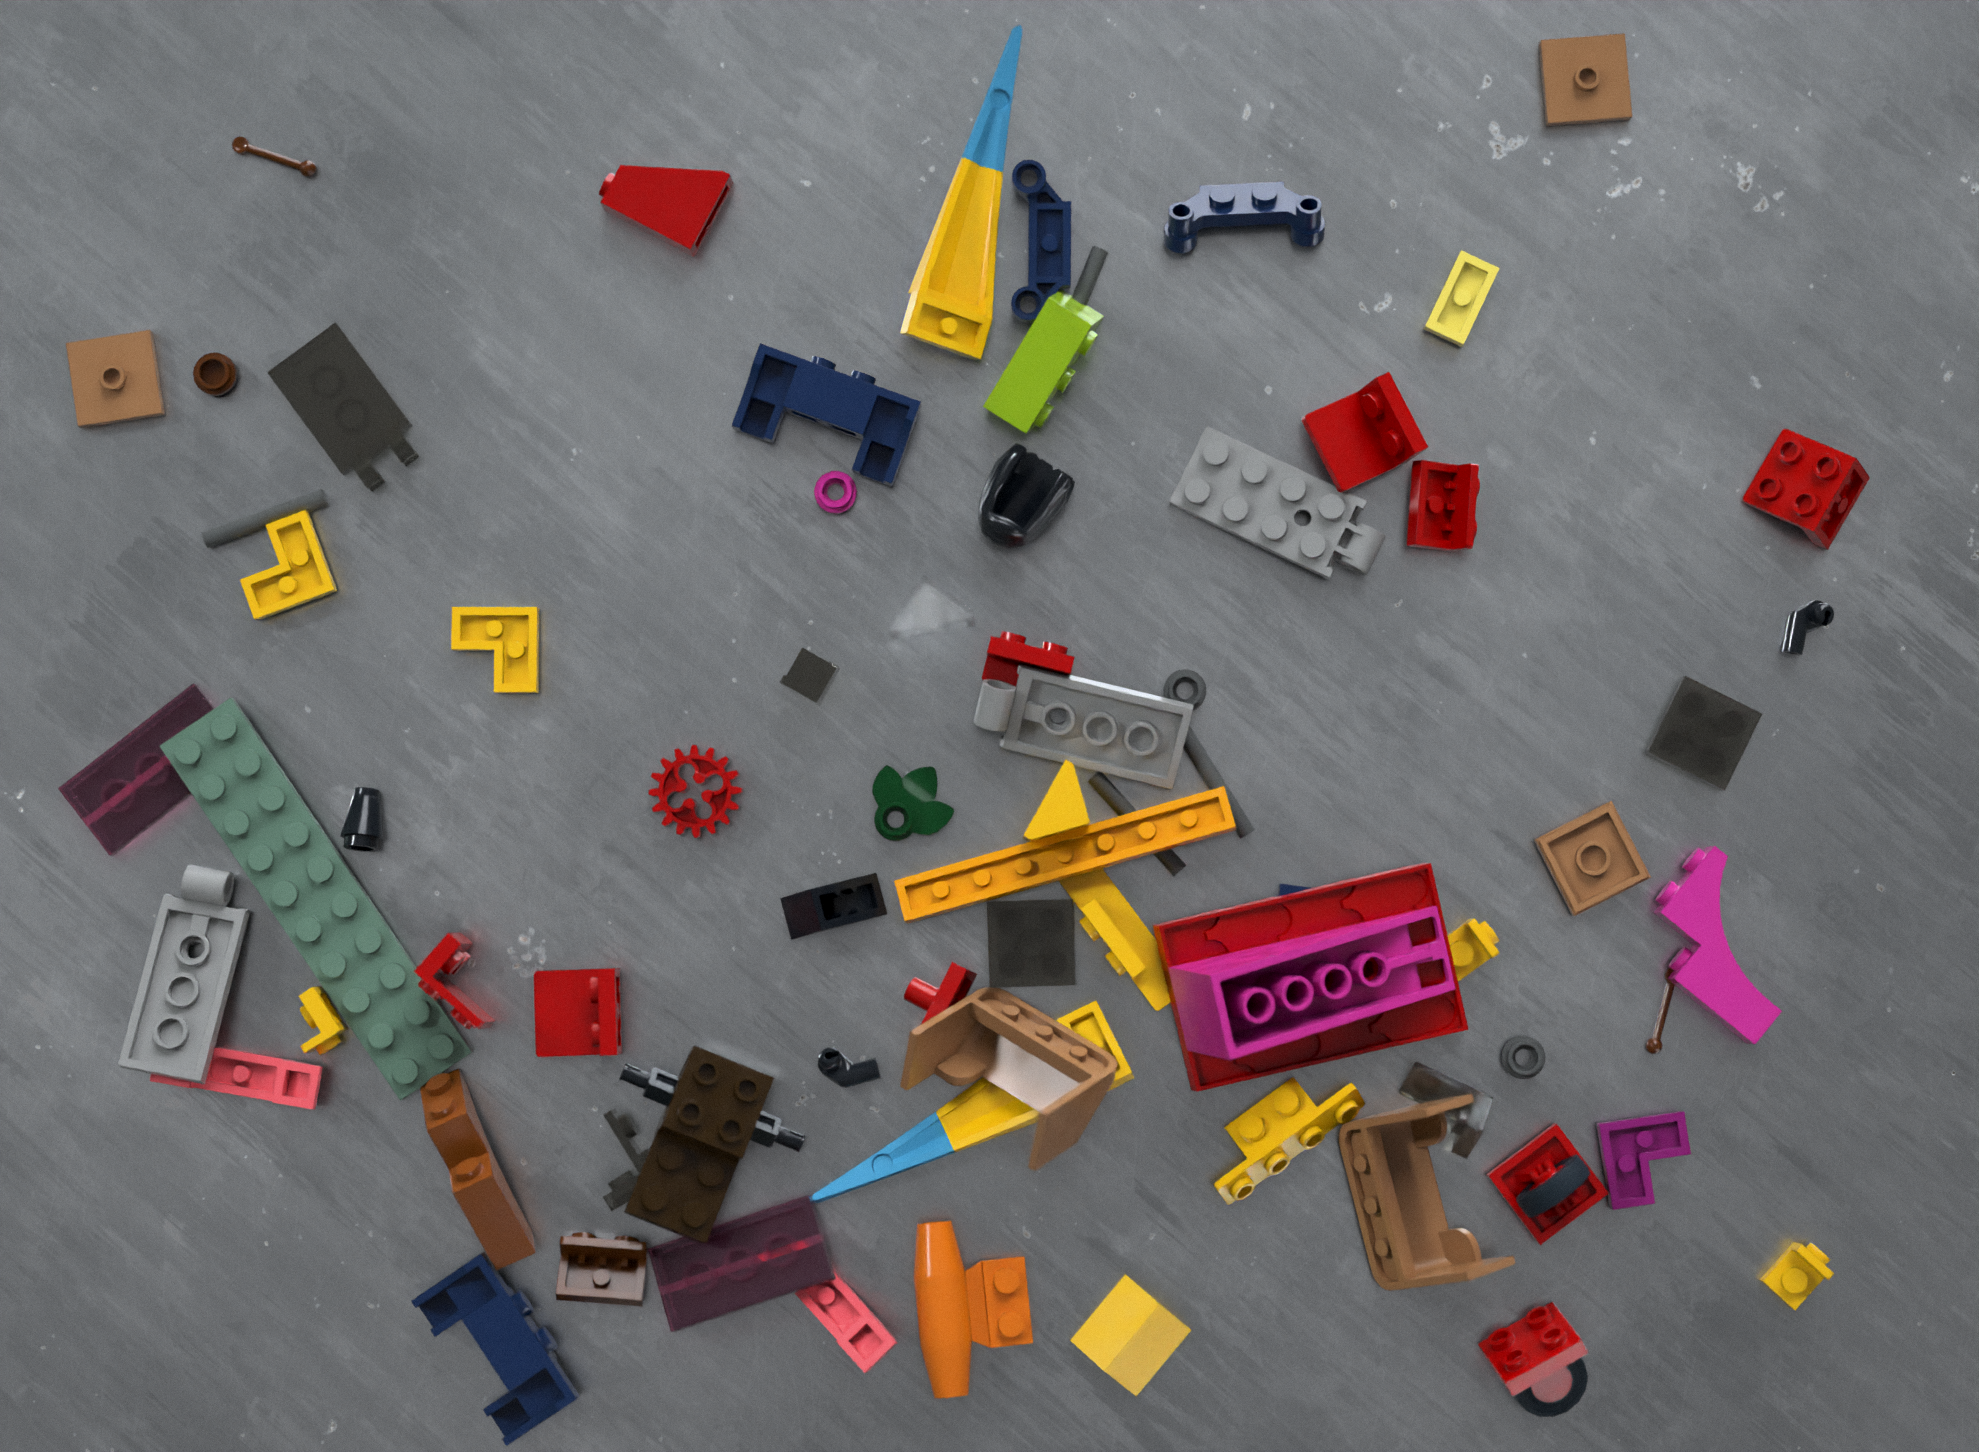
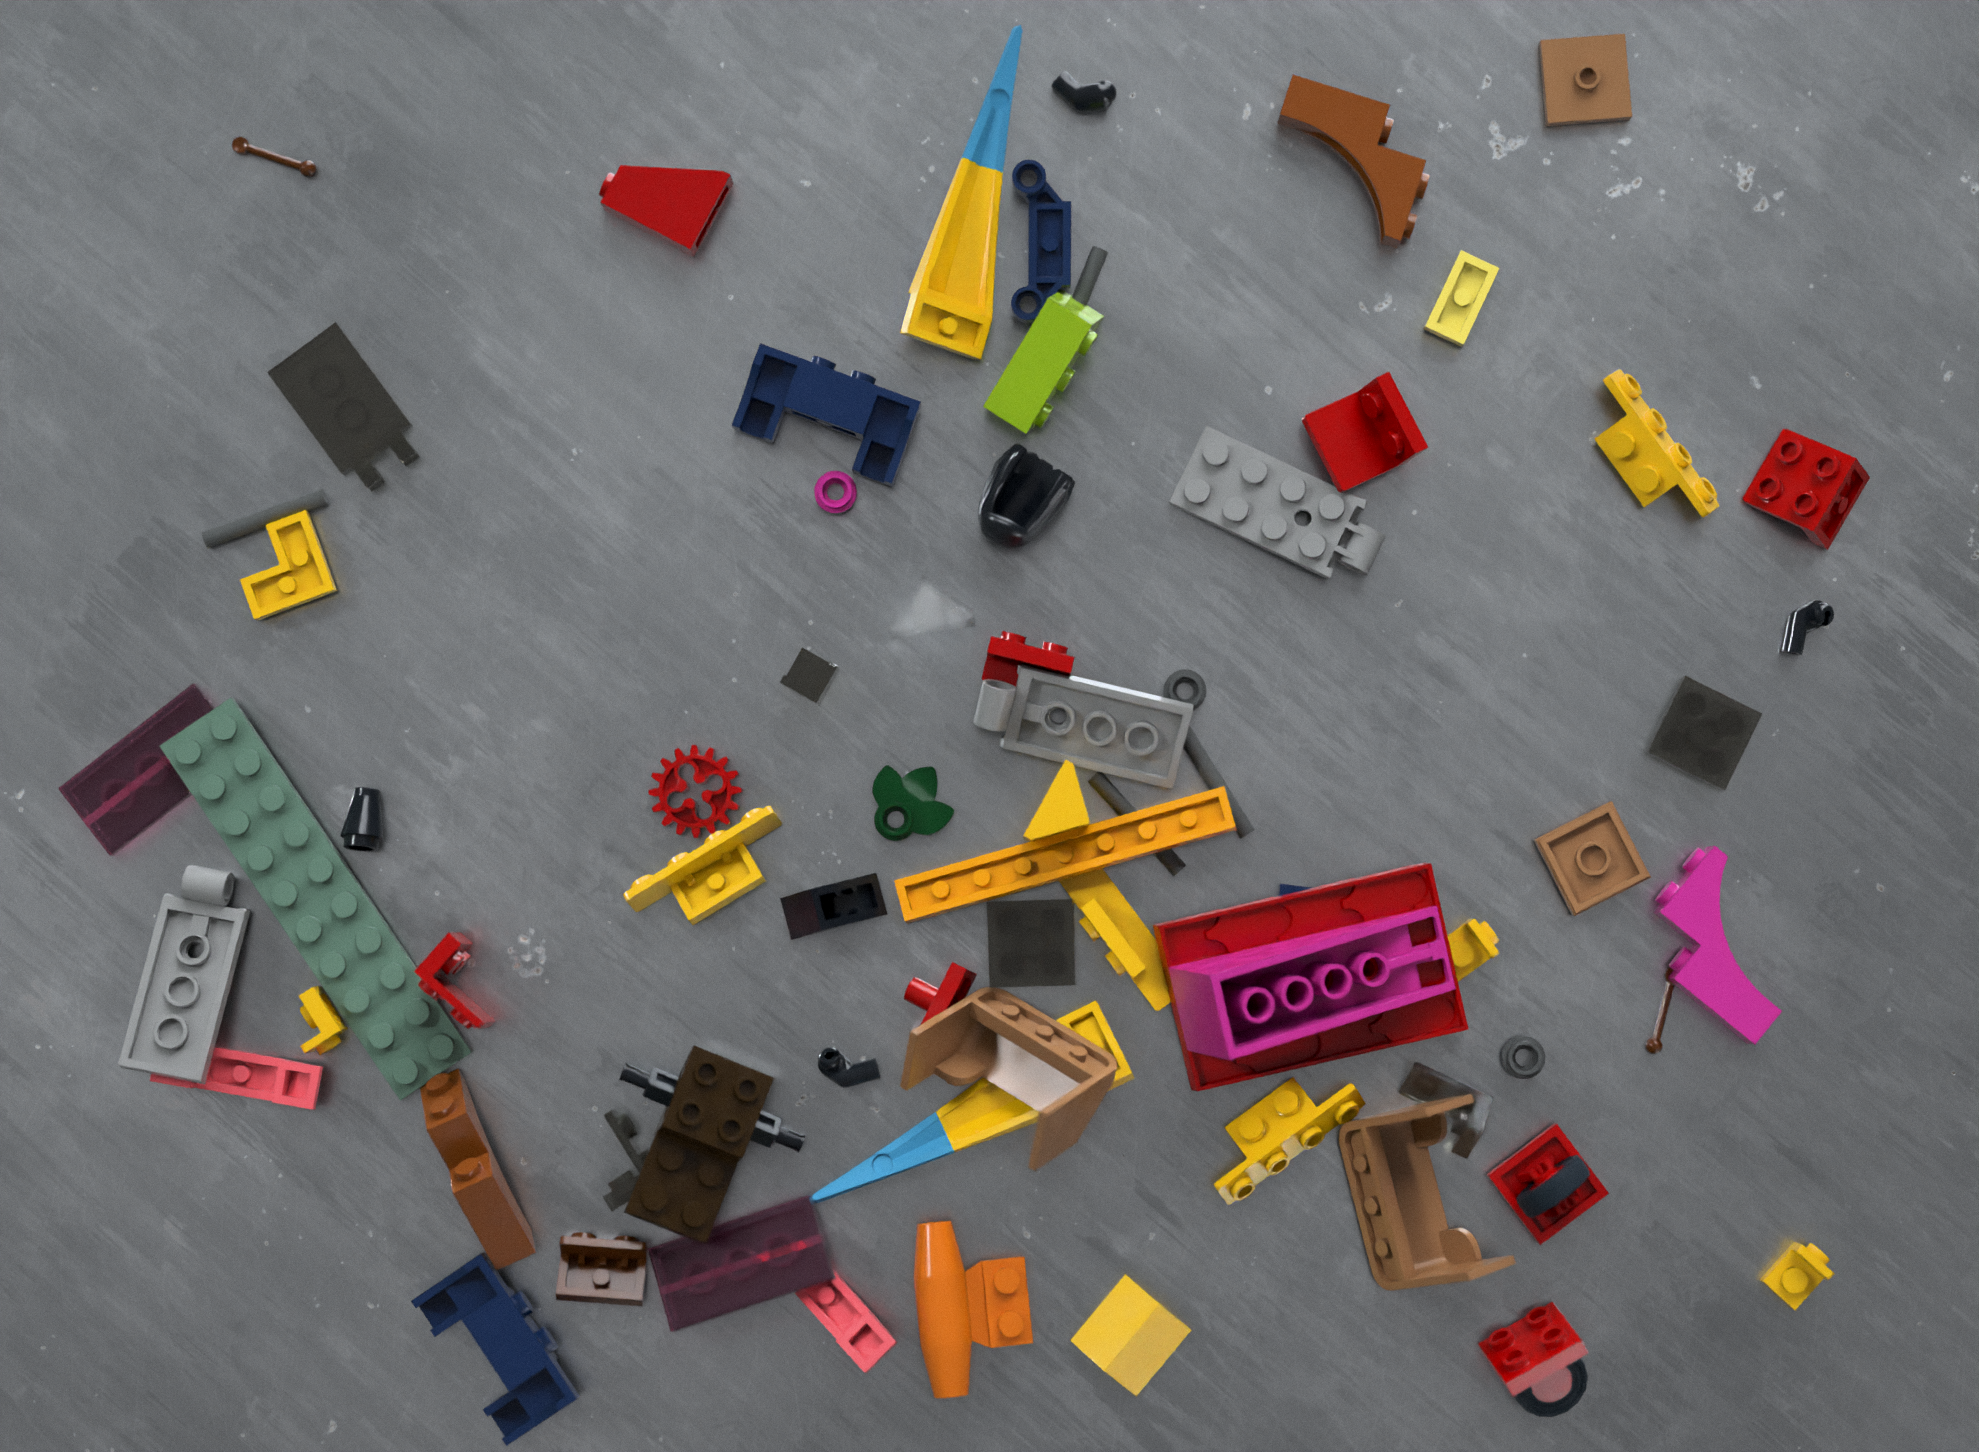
(115, 379): medium nougat plate -> none
(215, 374): reddish brown plate -> none
(512, 637): yellow plate -> none
(578, 1012): red bracket -> none
(710, 874): none -> yellow bracket
(1084, 97): none -> black arm
(1244, 206): dark blue plate -> none
(1353, 128): none -> dark orange arch
(1443, 505): red bracket -> none
(1629, 1147): magenta plate -> none
(1646, 452): none -> yellow bracket

